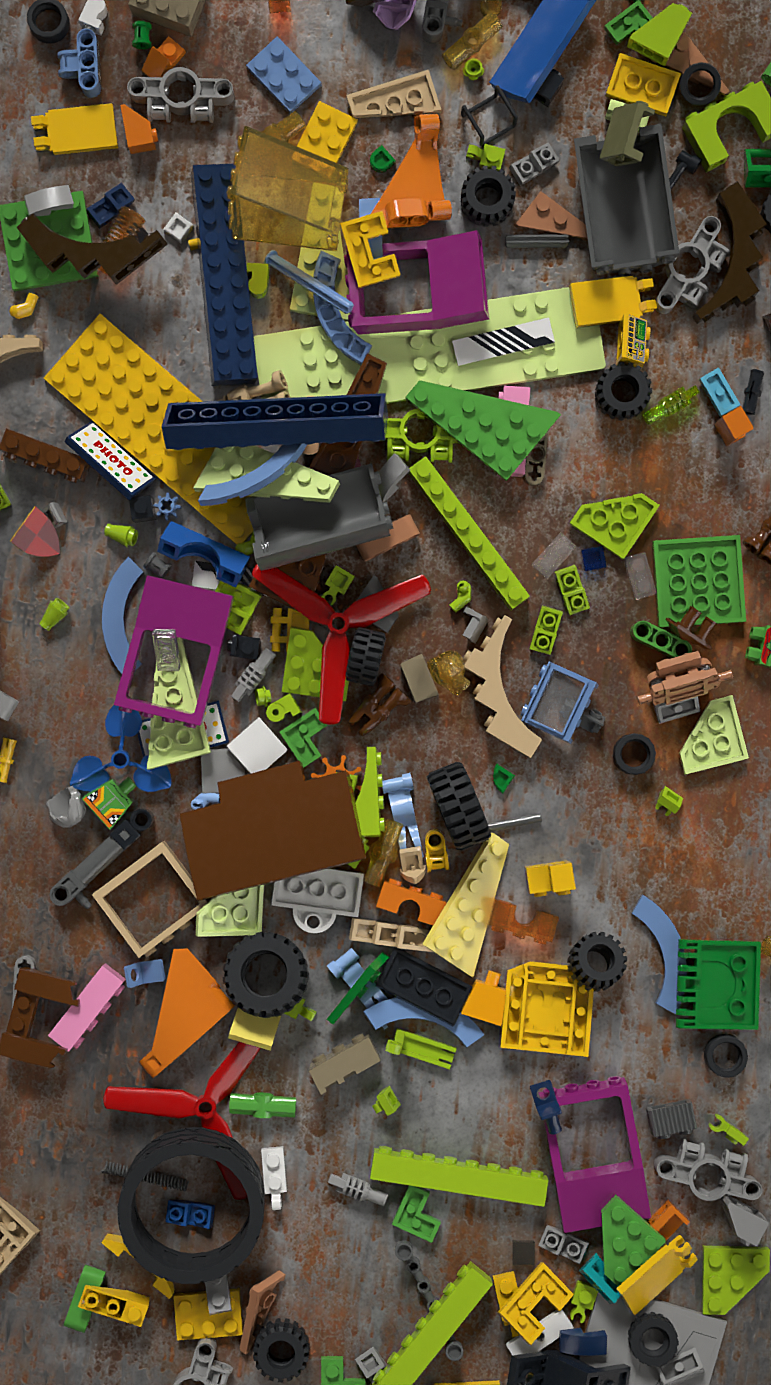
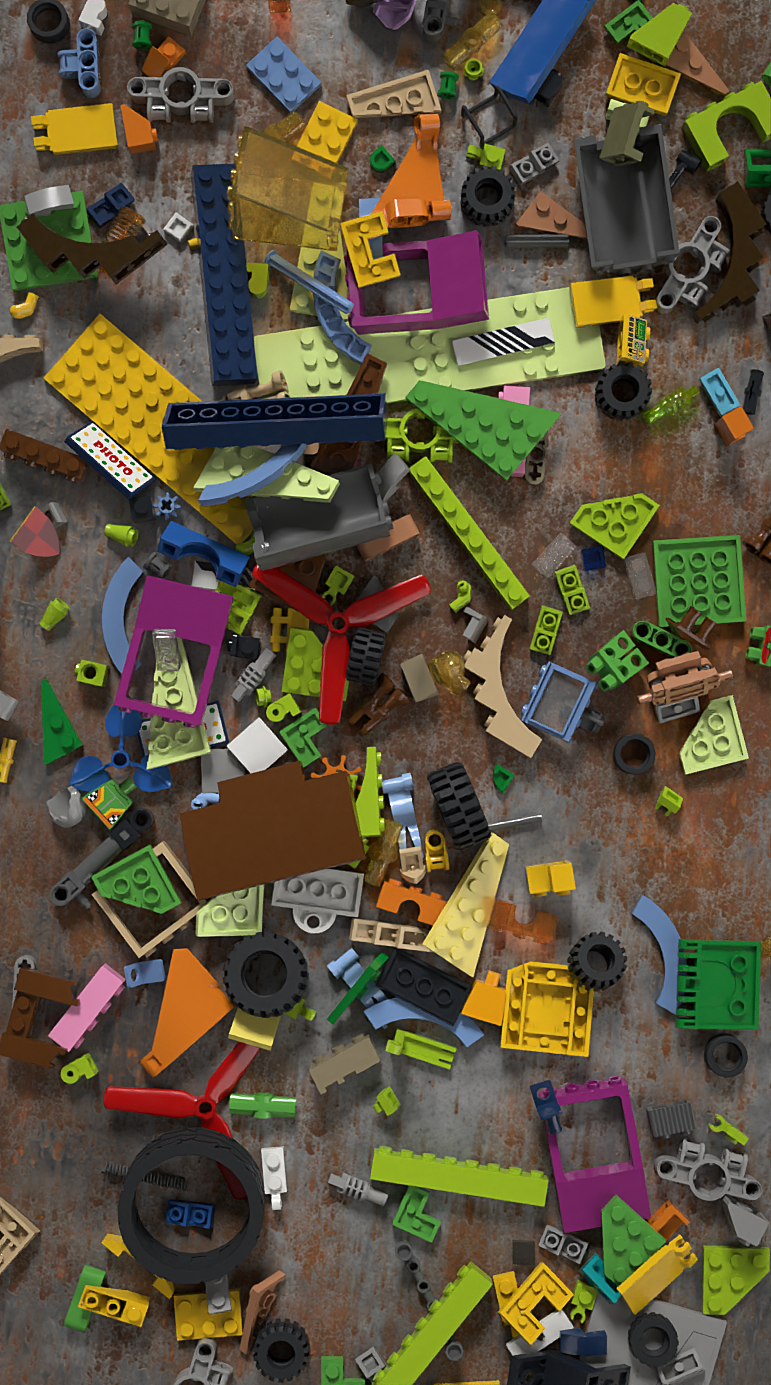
(58, 731): none -> green wing
(78, 1067): none -> lime leg
(101, 673): none -> lime brick
(138, 882): none -> bright green plate
(448, 84): none -> green bush
(610, 666): none -> bright green hips
(716, 86): black tyre -> none

